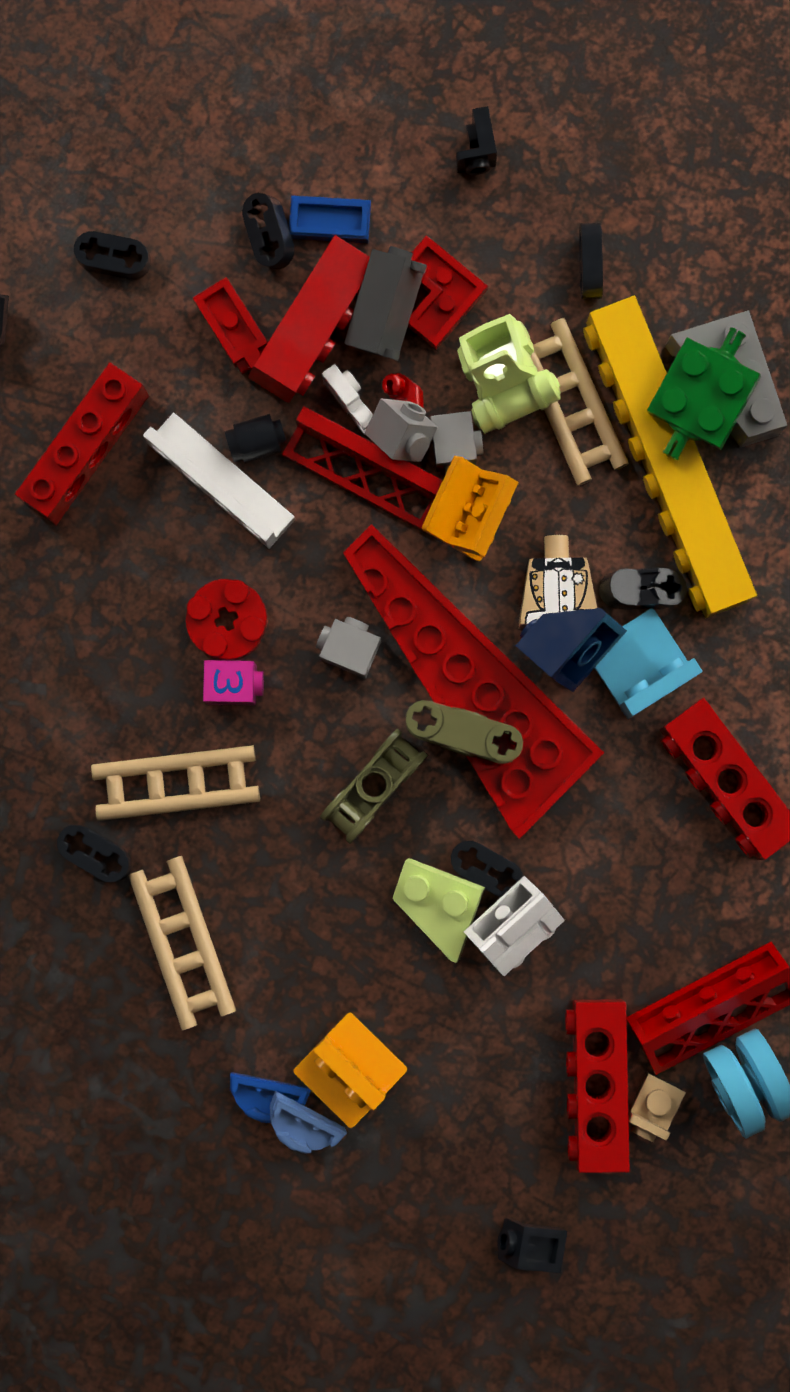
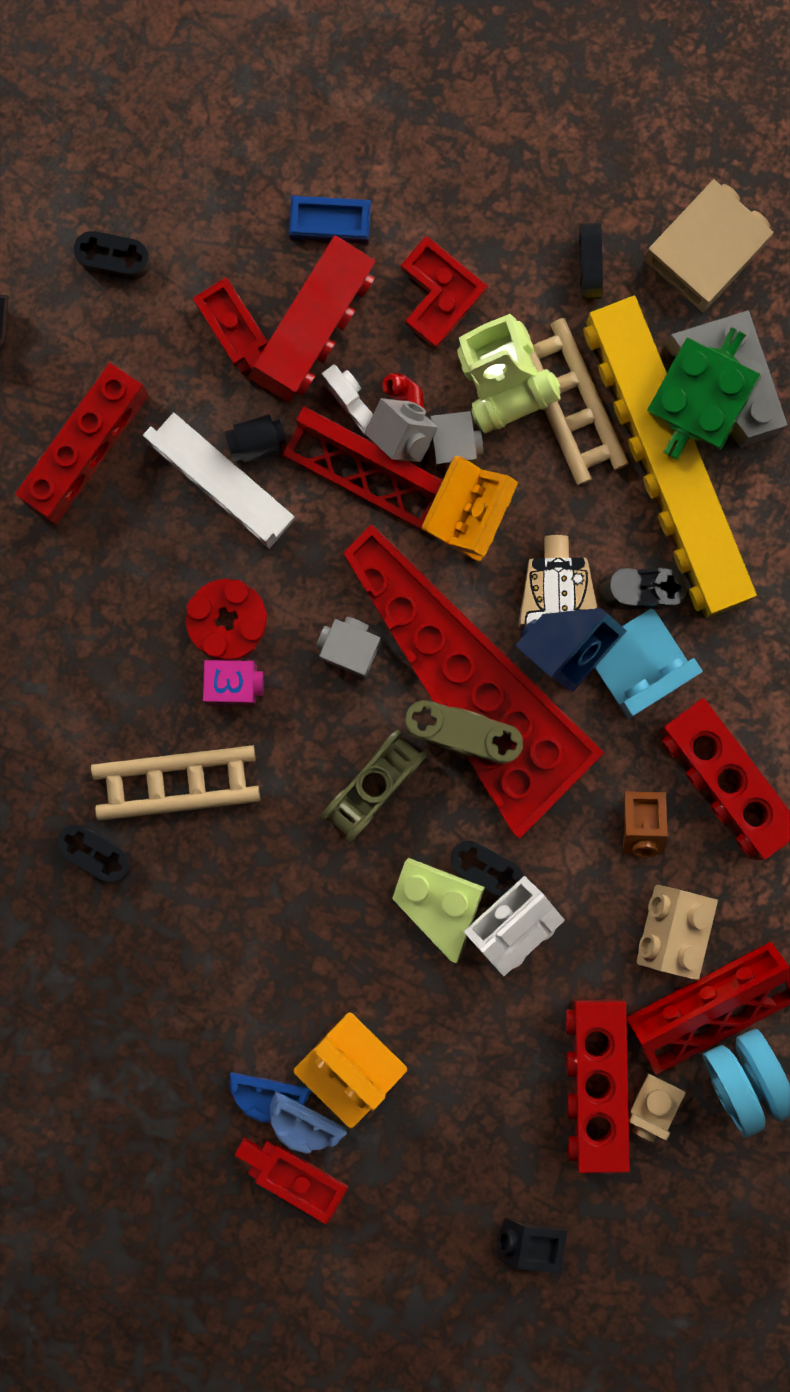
(205, 954): tan bar -> none
(271, 229): black beam -> none
(293, 1178): none -> red hinge
(385, 302): dark grey brick -> none
(481, 138): black bracket -> none
(645, 823): none -> dark orange bracket
(676, 932): none -> tan bracket
(709, 245): none -> tan brick

